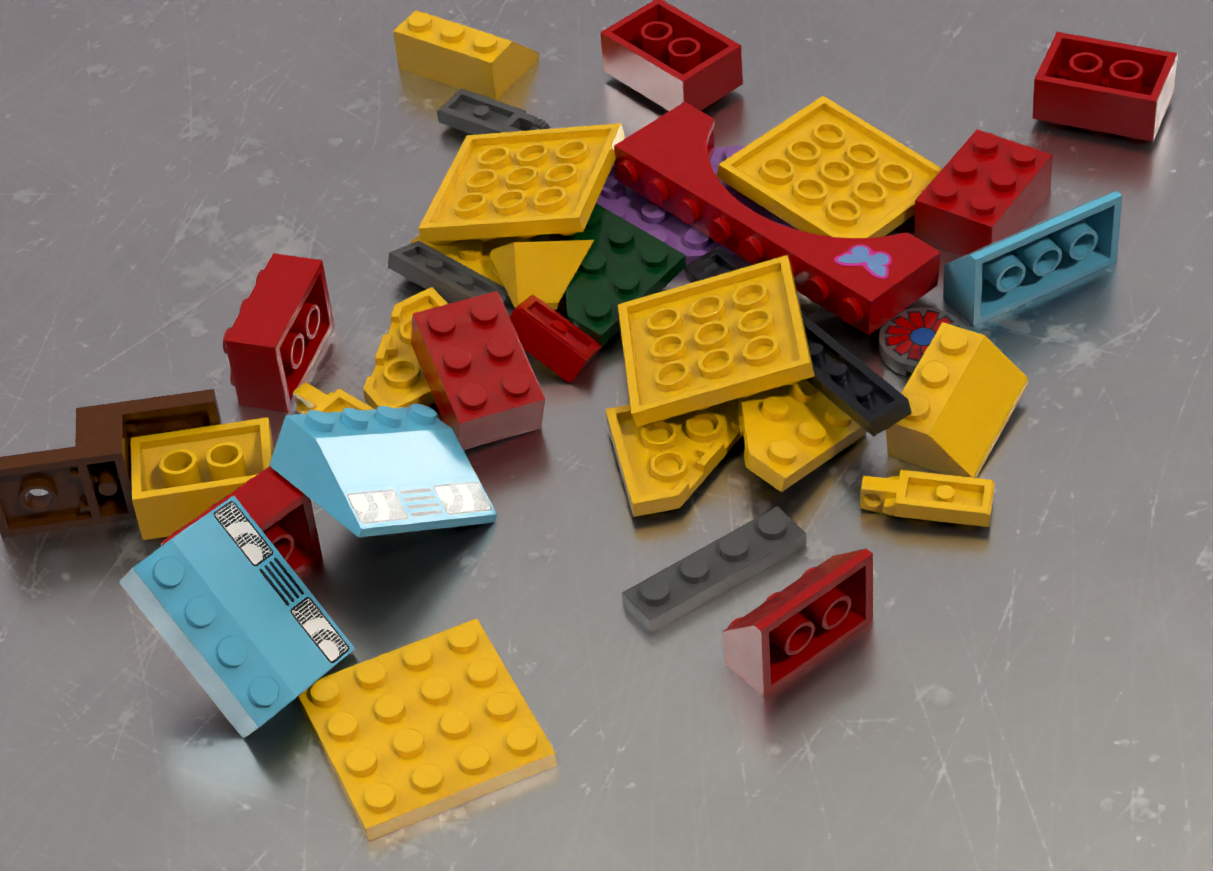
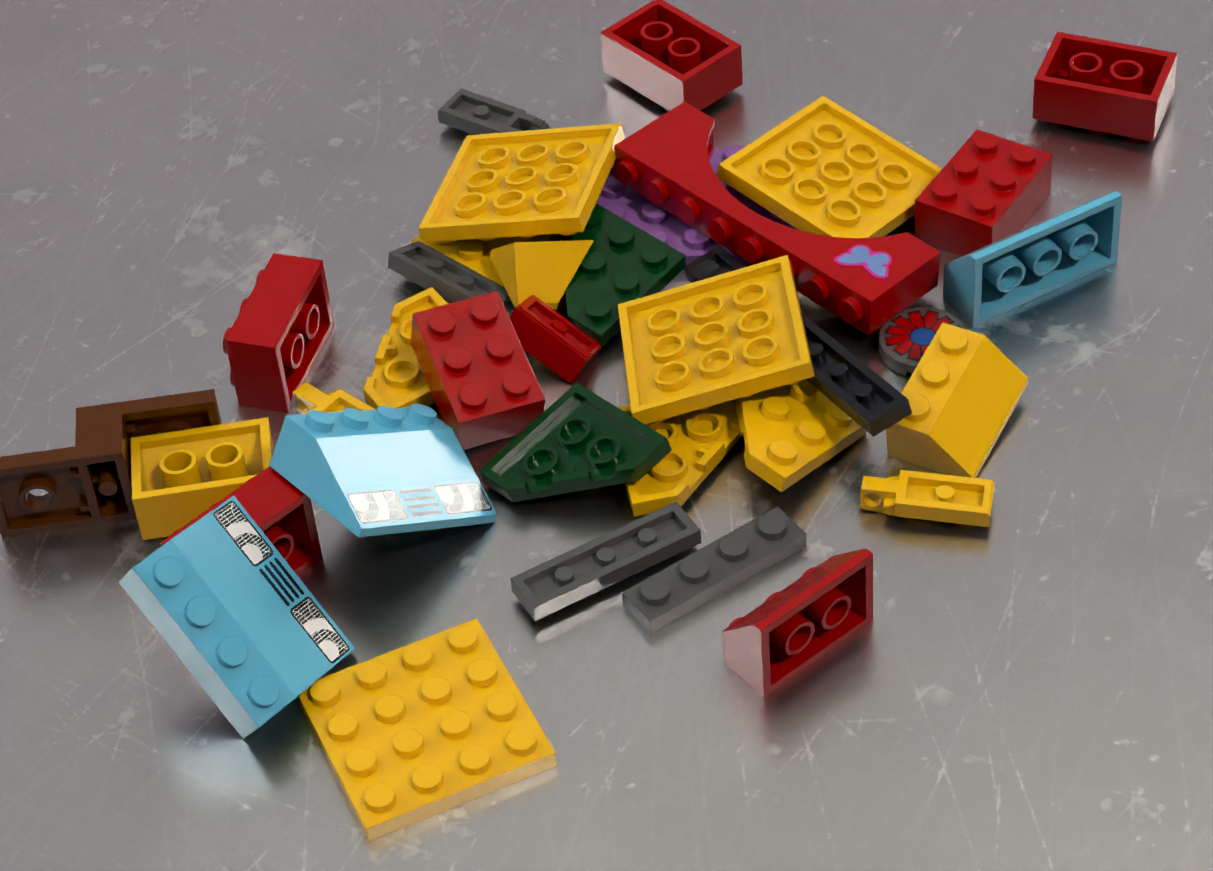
(460, 55): yellow slope -> none
(575, 448): none -> dark green plate
(605, 561): none -> dark grey plate

